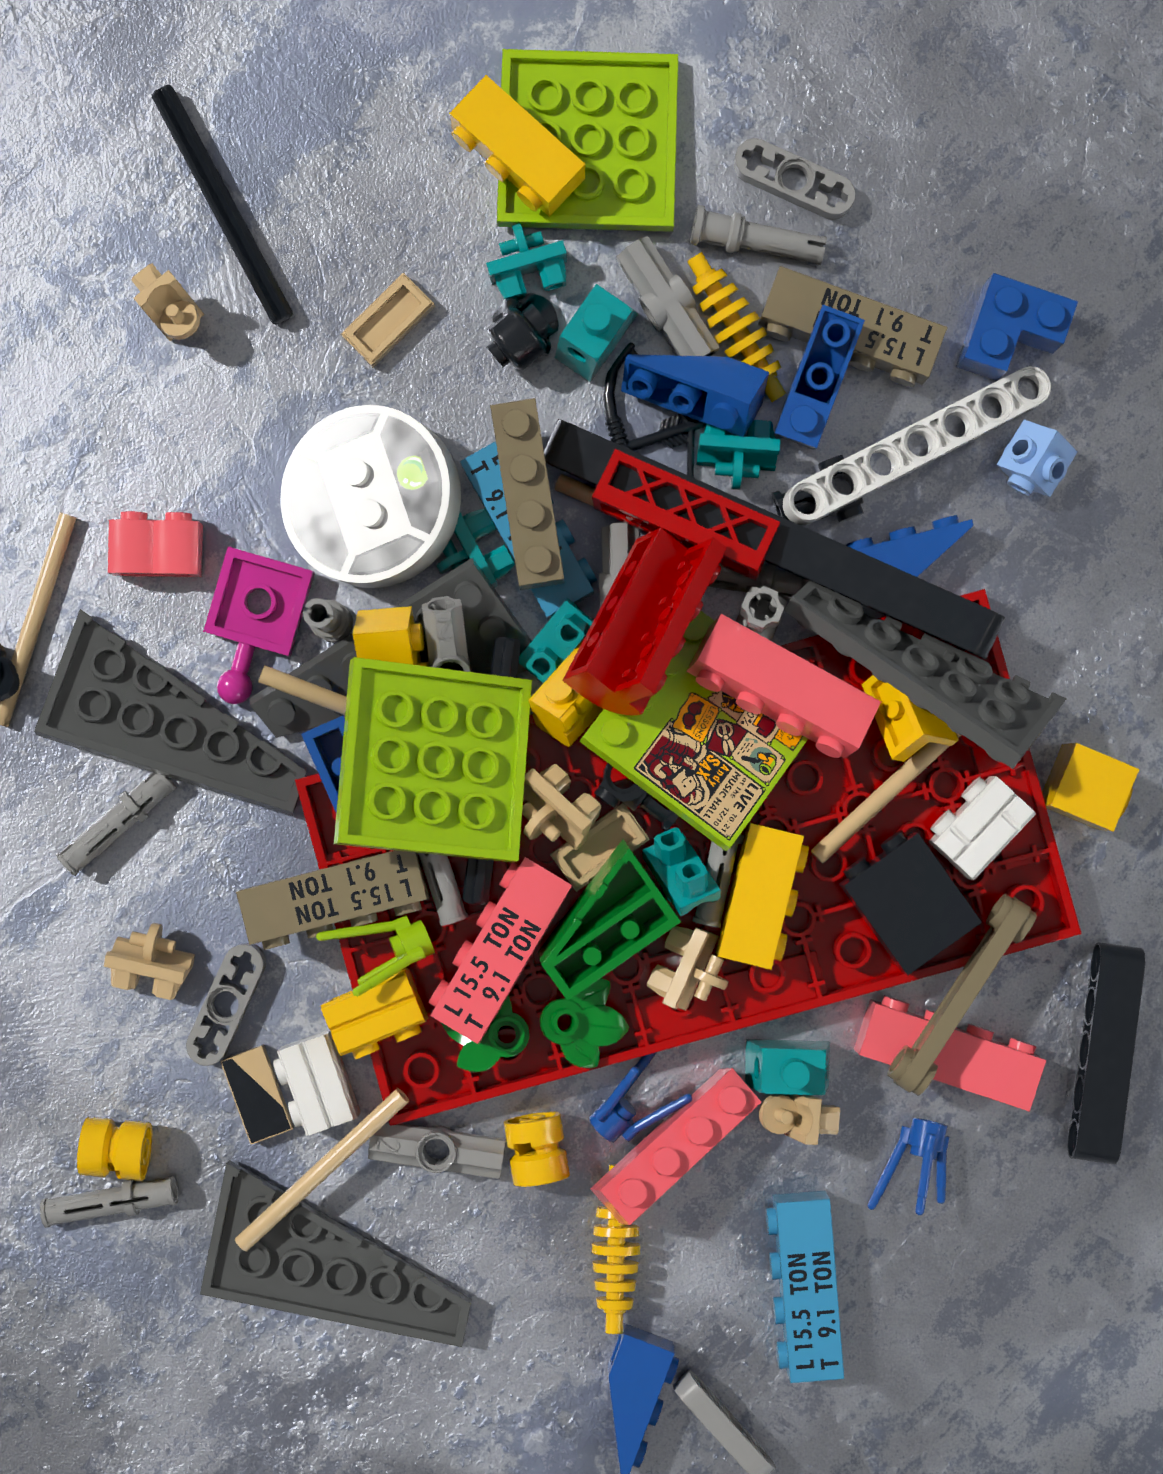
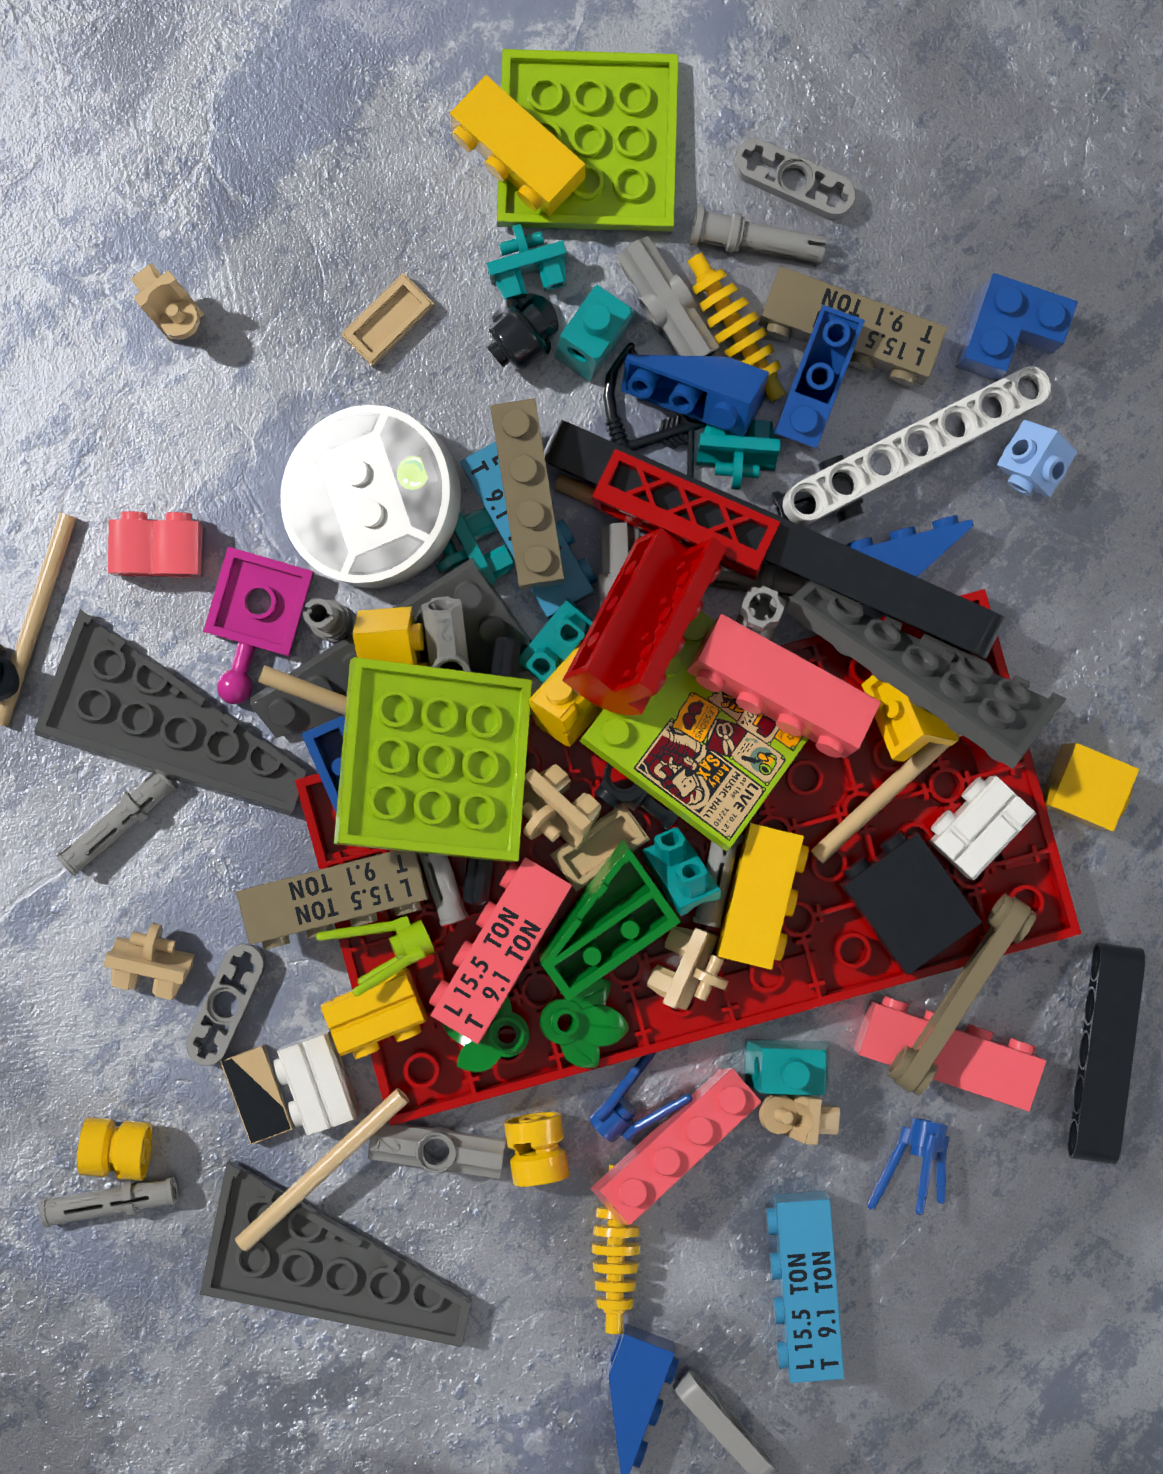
(222, 204): black axle -> none

